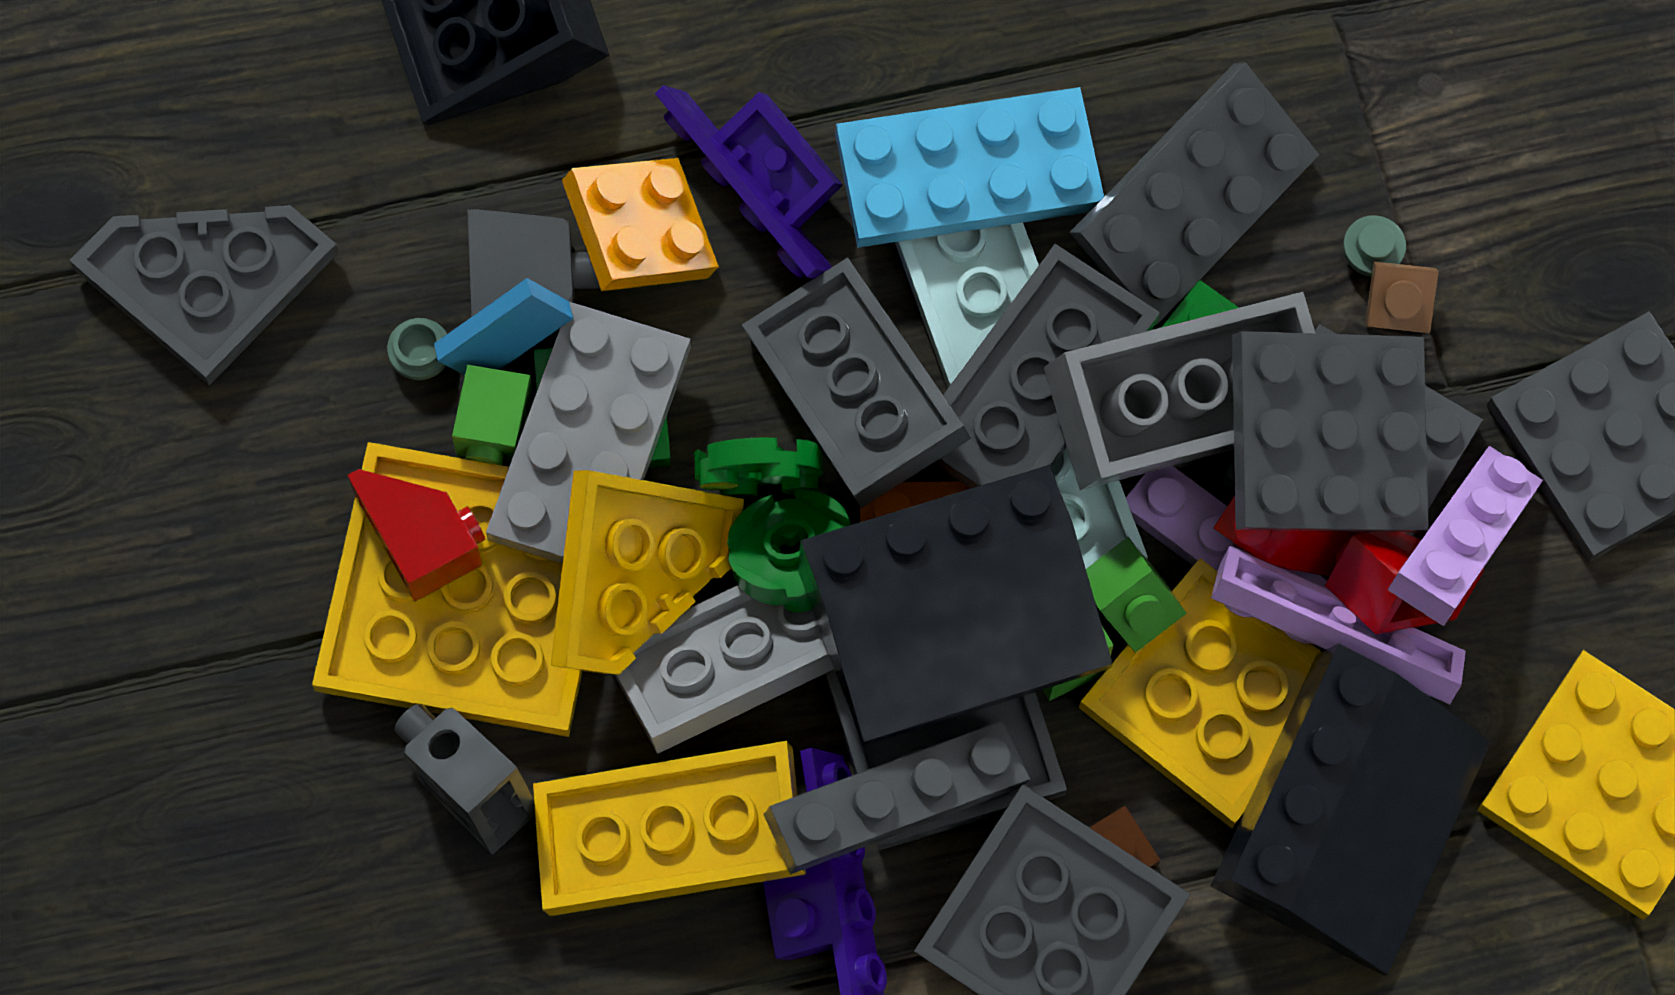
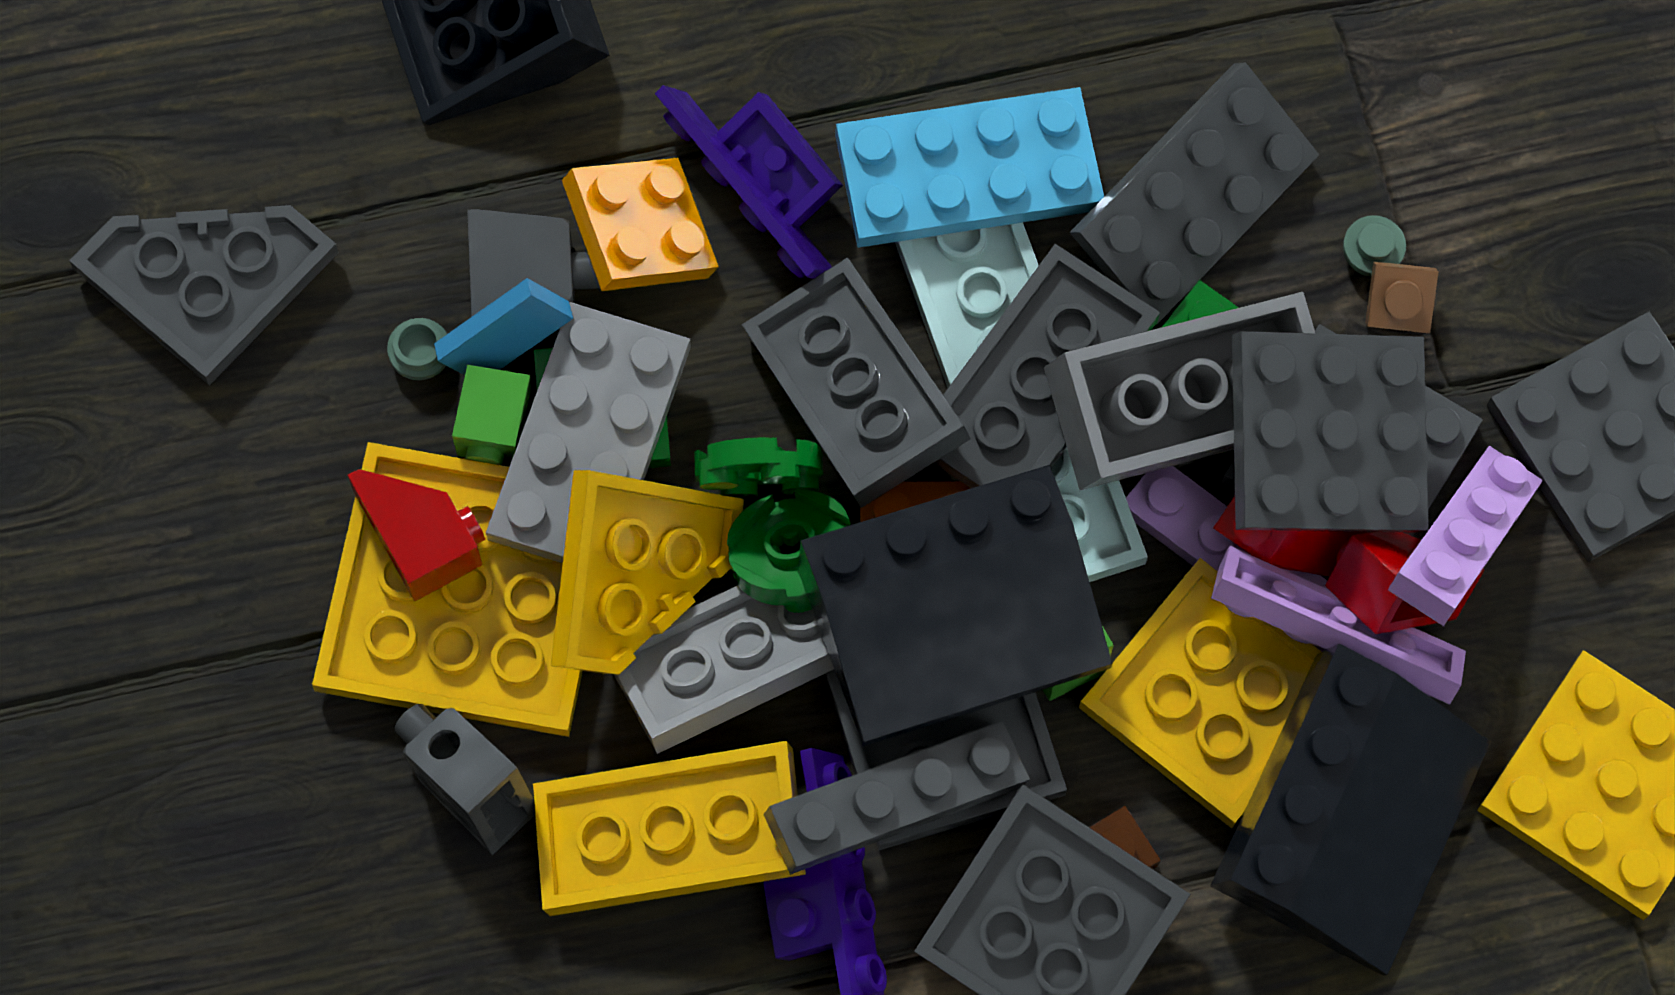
(1133, 594): bright green brick -> none

